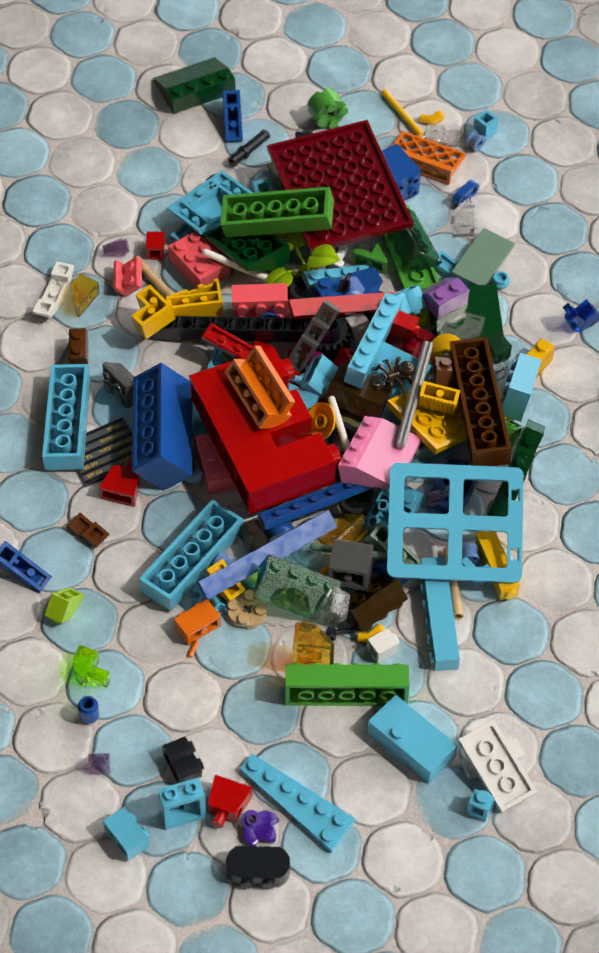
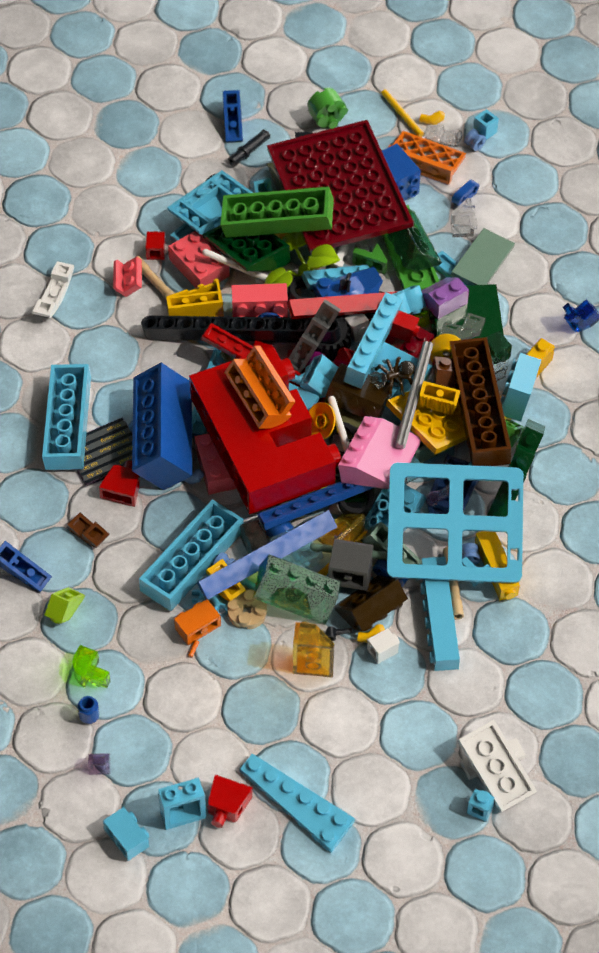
(78, 346): reddish brown brick -> none
(83, 292): clear yellow slope -> none
(117, 247): clear purple cone -> none
(118, 382): dark grey slope -> none
(153, 314): yellow brick -> none
(182, 760): black brick -> none
(195, 84): dark green slope -> none
(258, 866): black brick -> none
(261, 829): dark purple plate -> none
(334, 608): clear slope -> none
(345, 684): bright green brick -> none
(412, 738): medium azure brick -> none
(500, 279): medium azure plate -> none

